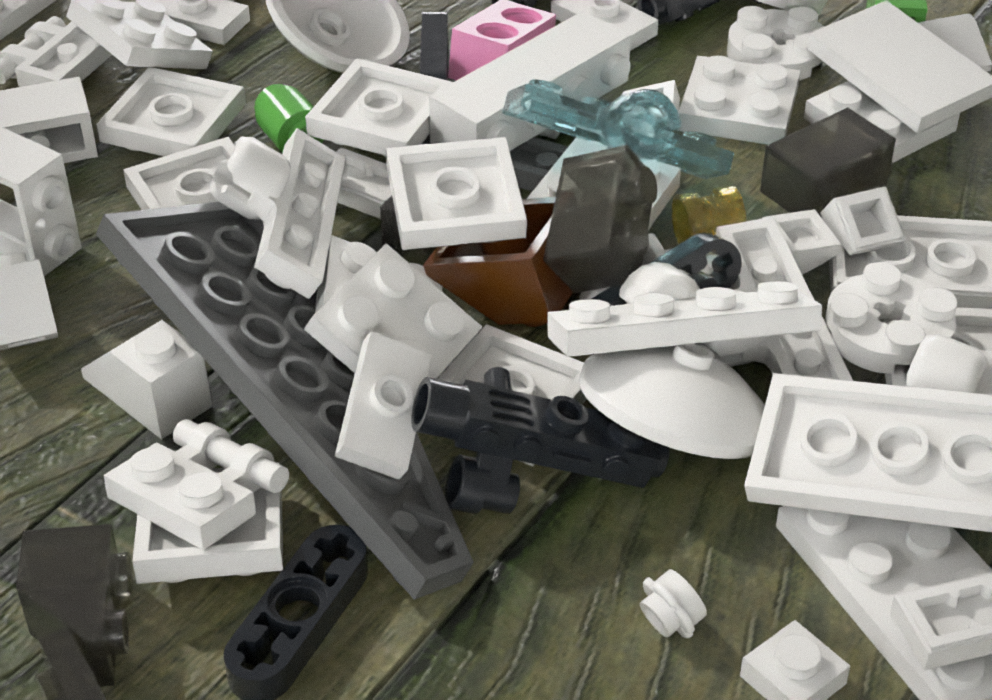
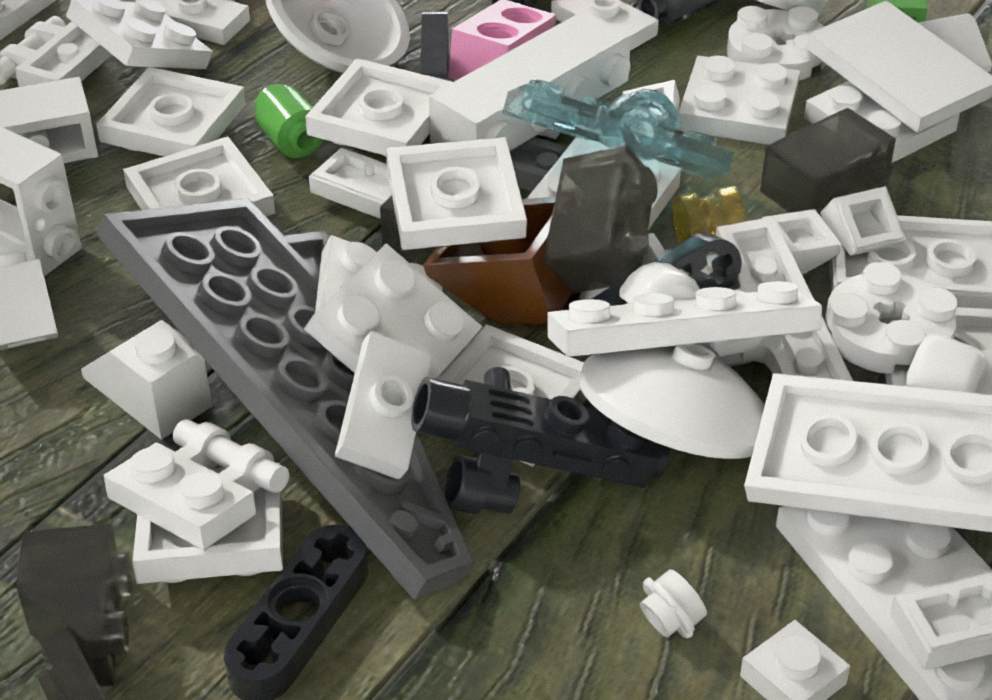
(292, 197): white plate -> none

